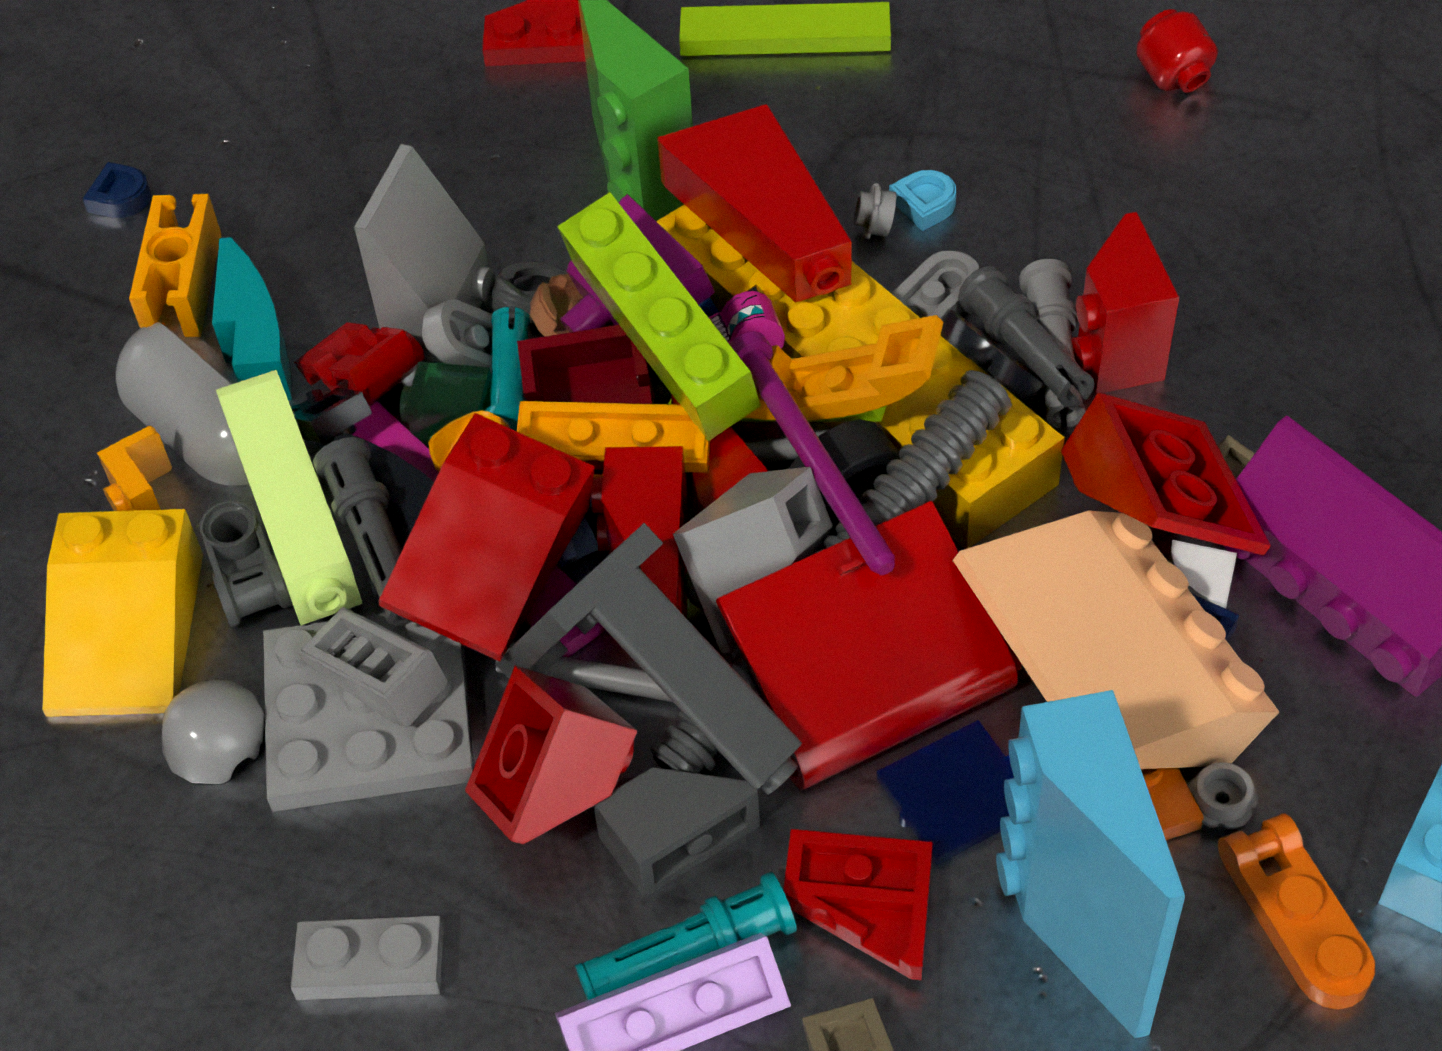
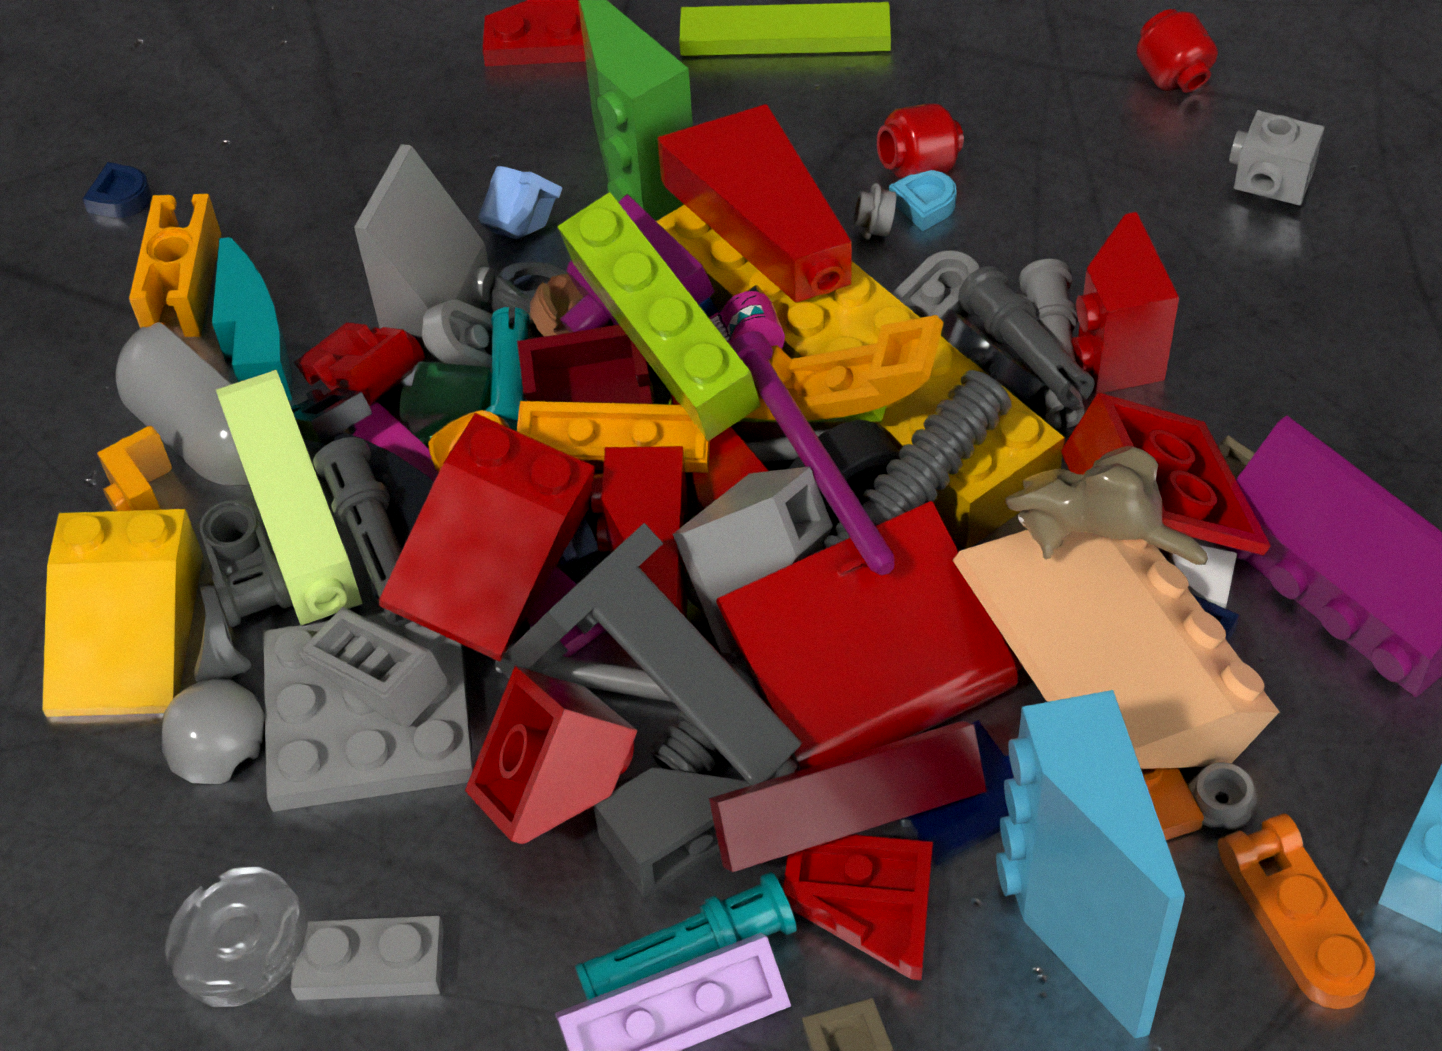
(217, 652): none -> dark grey piece
(236, 937): none -> clear tile
(517, 202): none -> light blue piece
(847, 795): none -> dark red tile
(919, 140): none -> red head
(1111, 500): none -> dark tan animal
(1276, 157): none -> light grey brick

